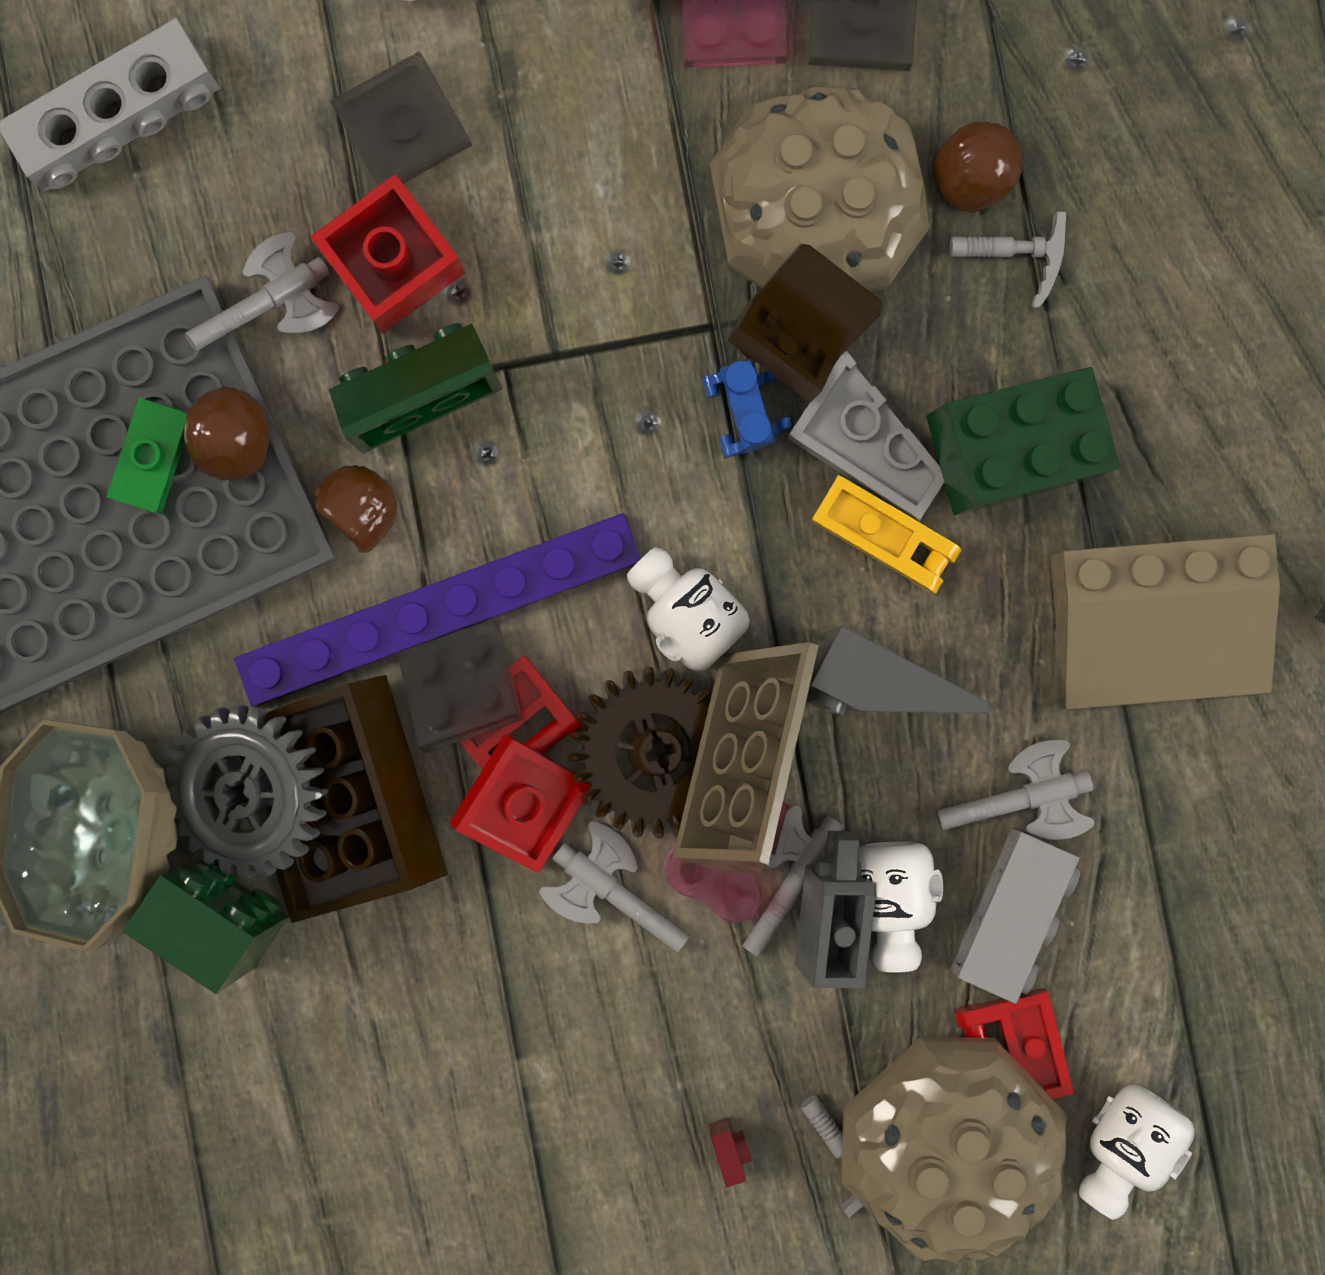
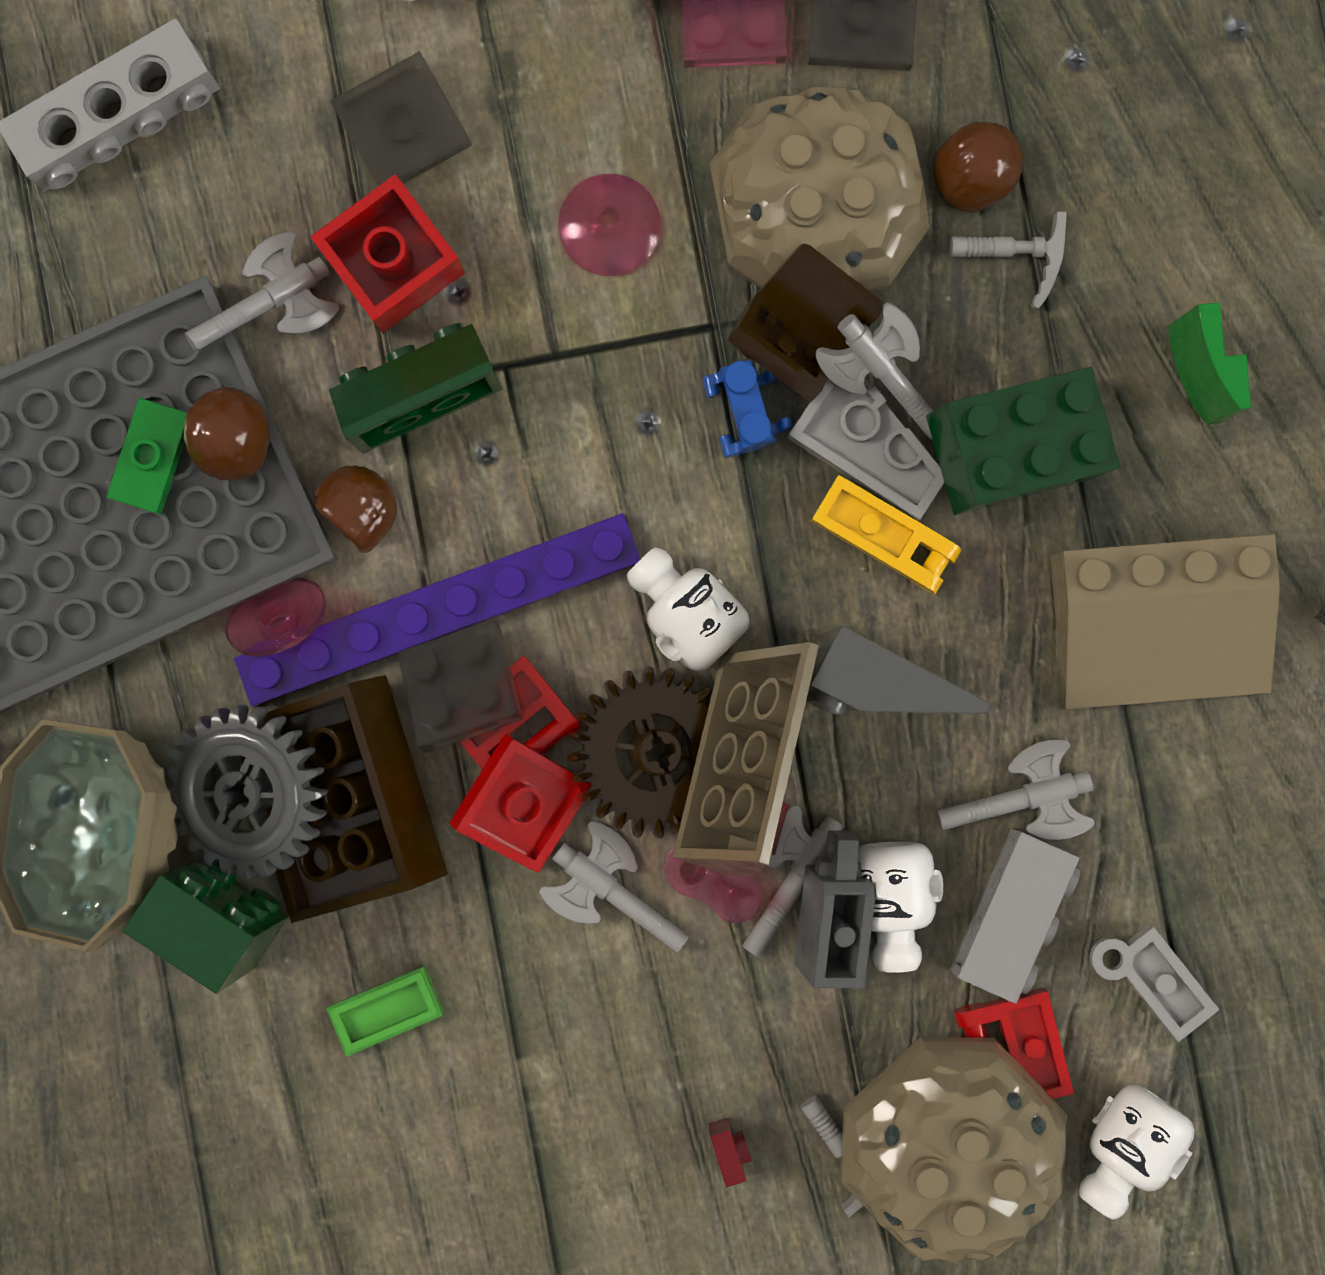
(276, 618): none -> clear pink dish
(385, 1010): none -> bright green tile
(612, 249): none -> clear pink dish
(874, 354): none -> light grey piece
(1157, 979): none -> light grey hinge
(1212, 381): none -> green slope

